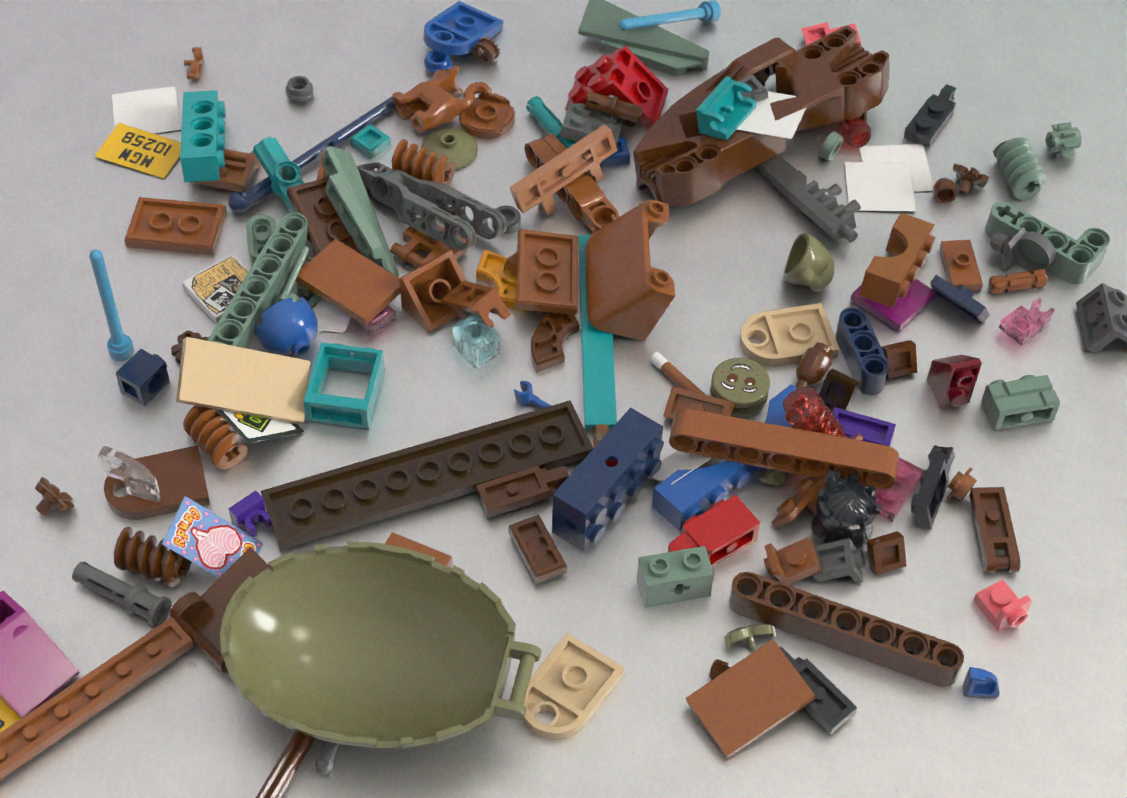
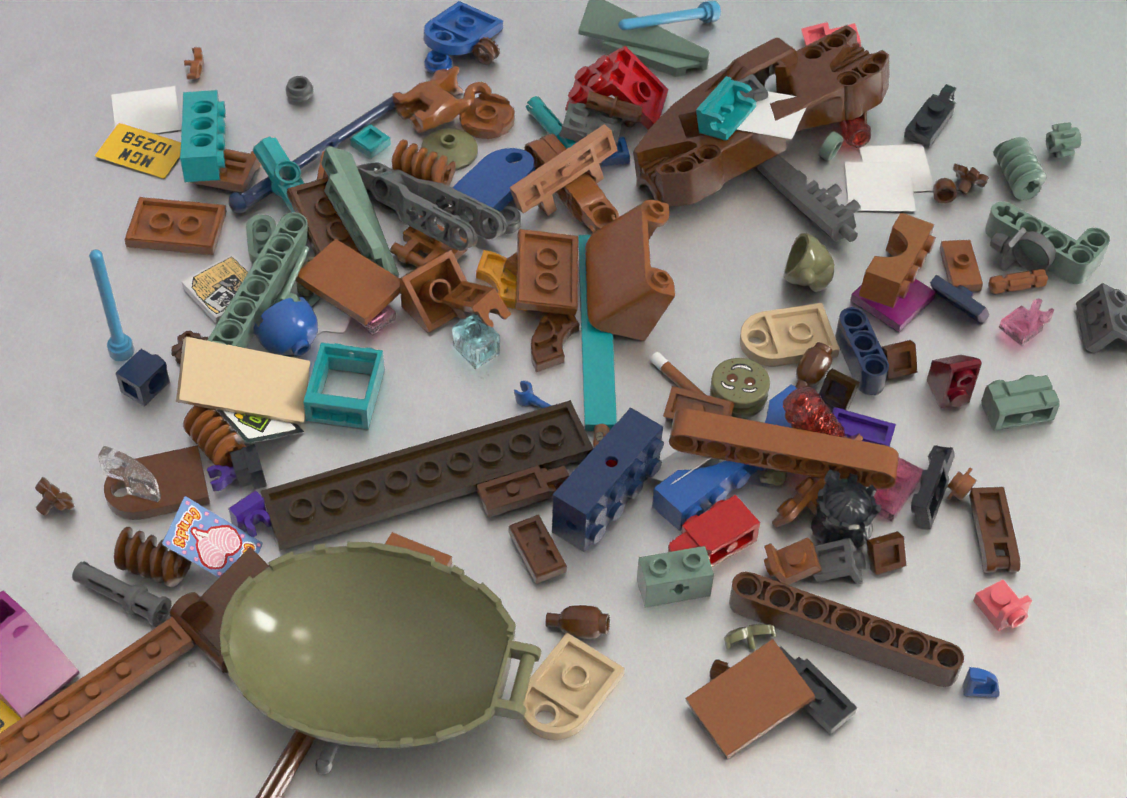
(245, 469): none -> black piece
(494, 175): none -> blue tile
(580, 621): none -> reddish brown plant

